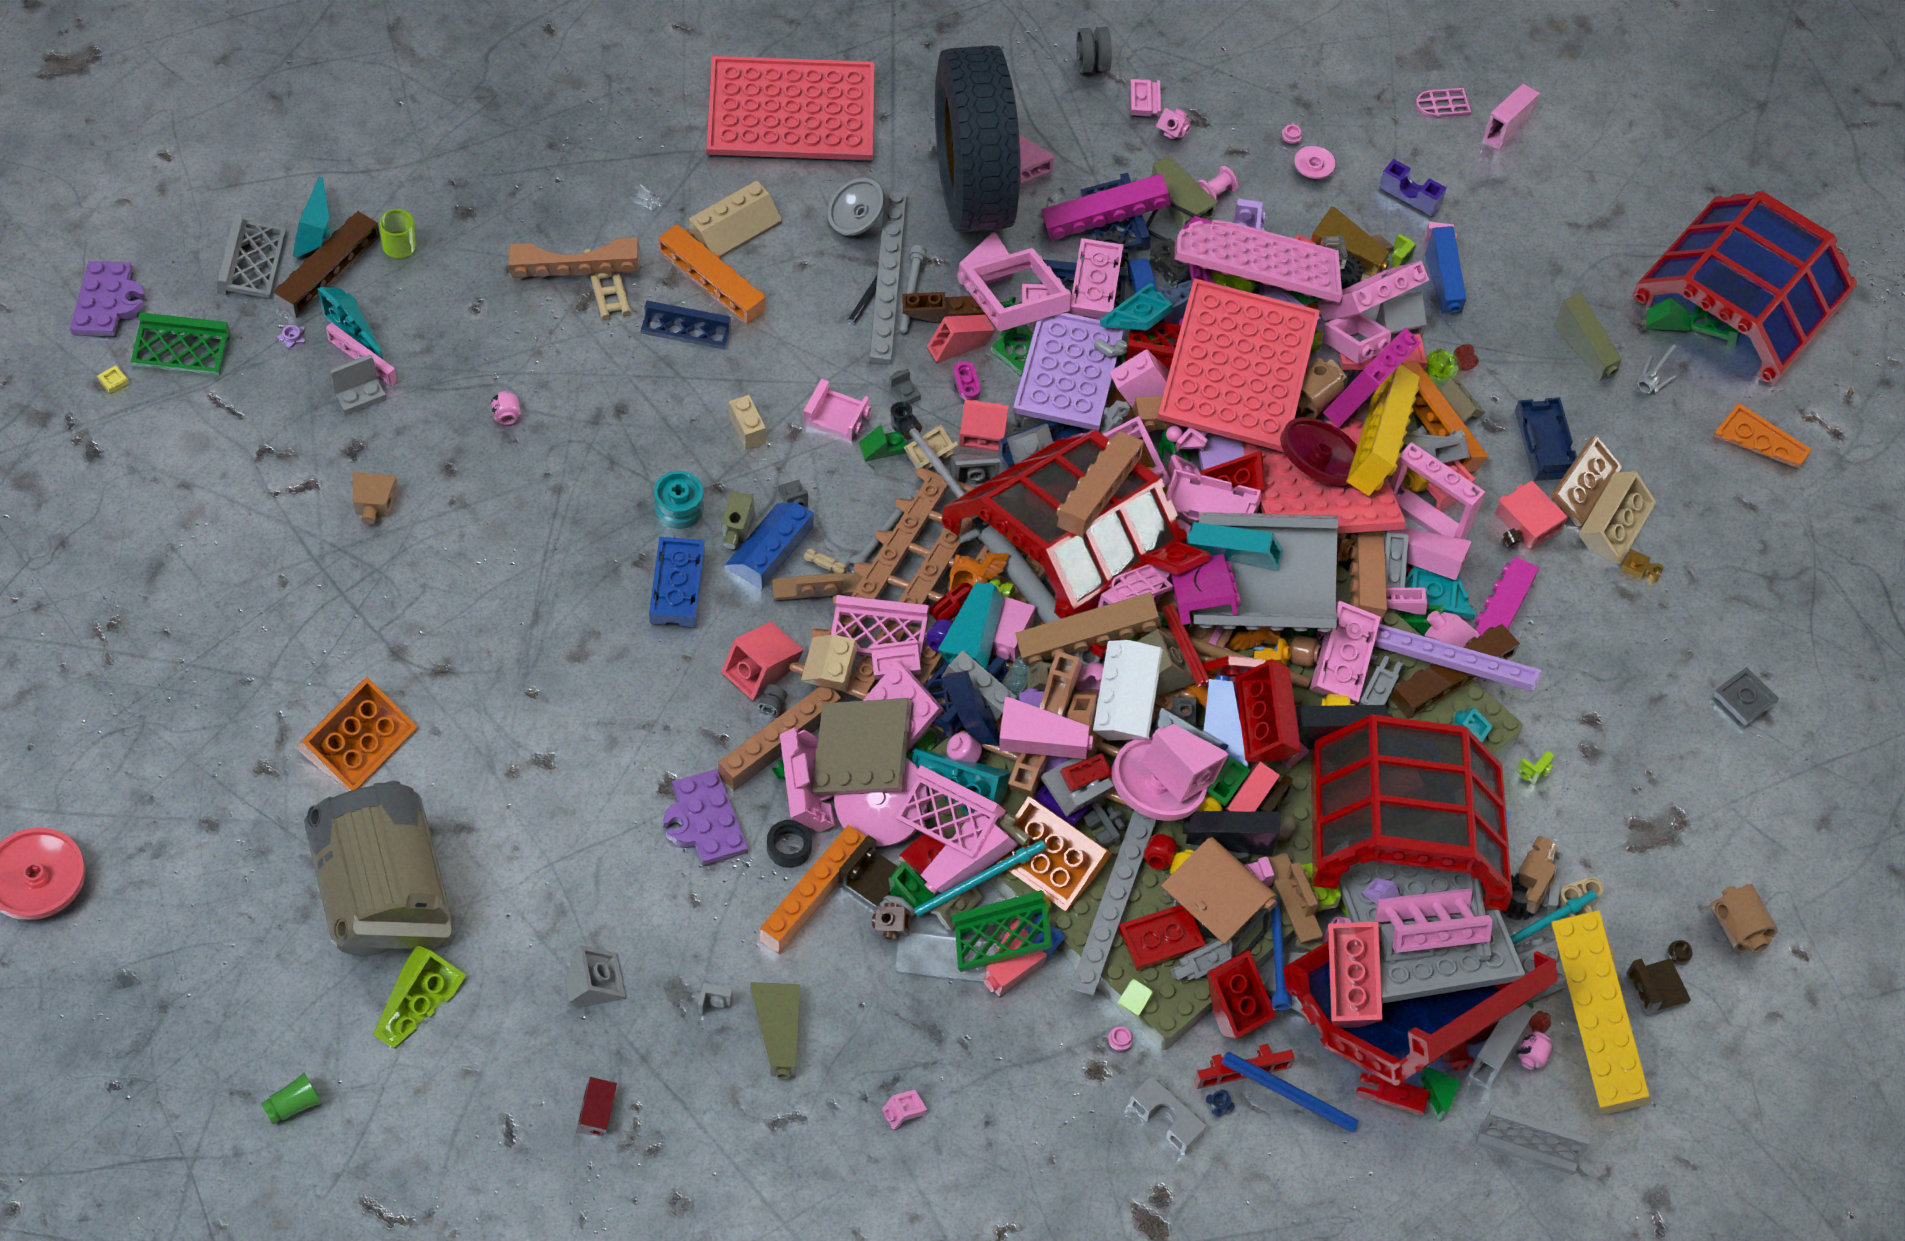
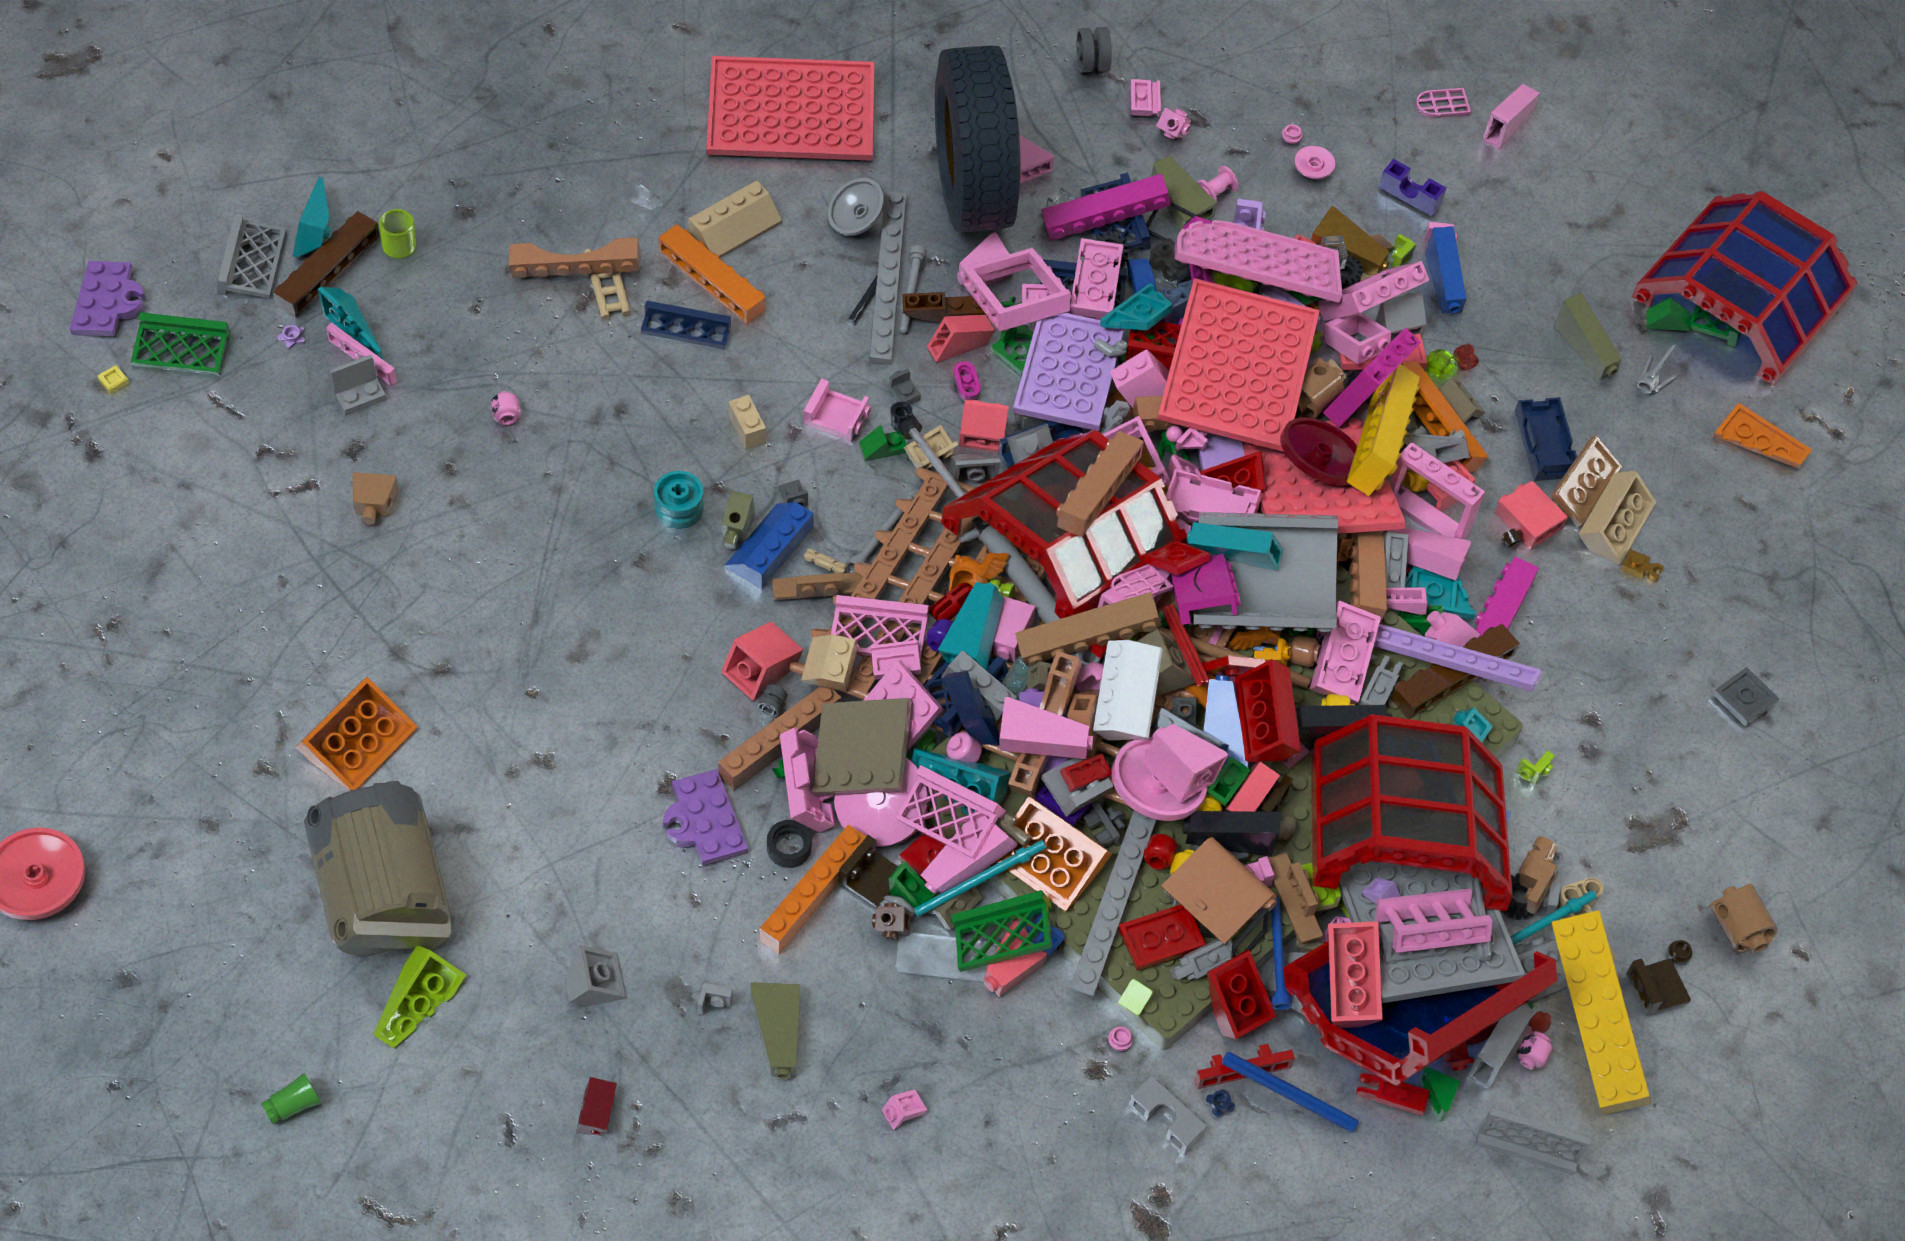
(677, 581): blue piece -> none

